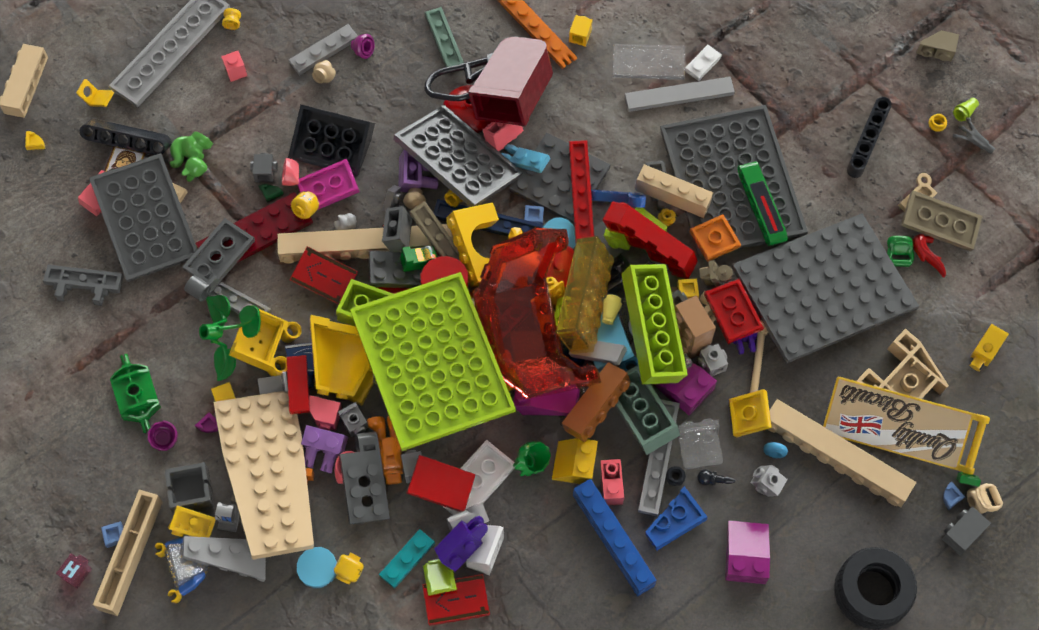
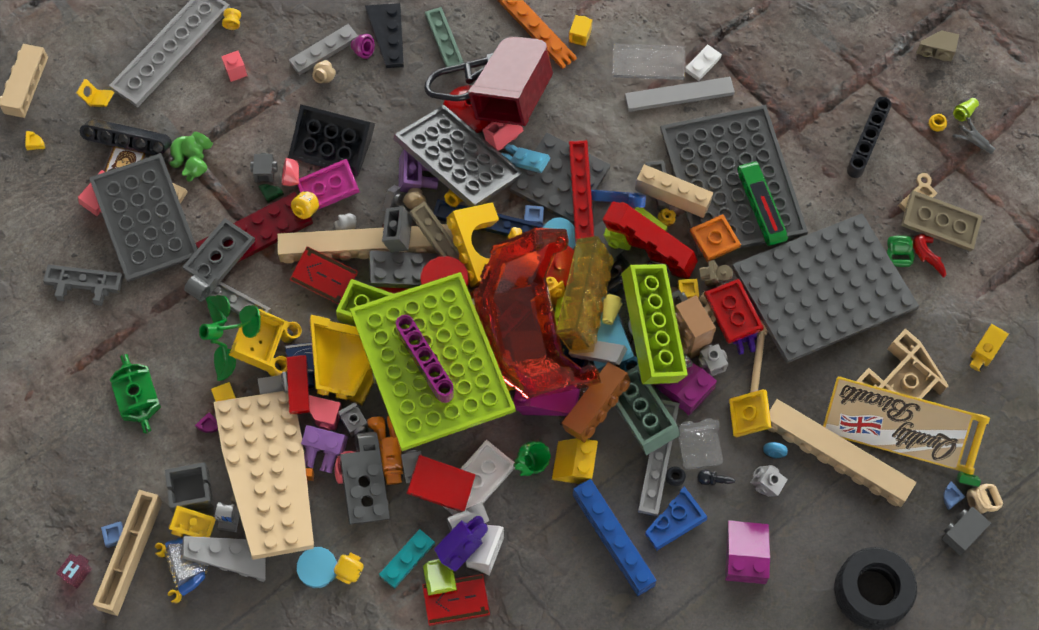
(162, 436): magenta hair -> none
(388, 32): none -> black wing
(416, 258): green leg -> none
(425, 367): none -> magenta beam
(612, 482): coral slope -> none

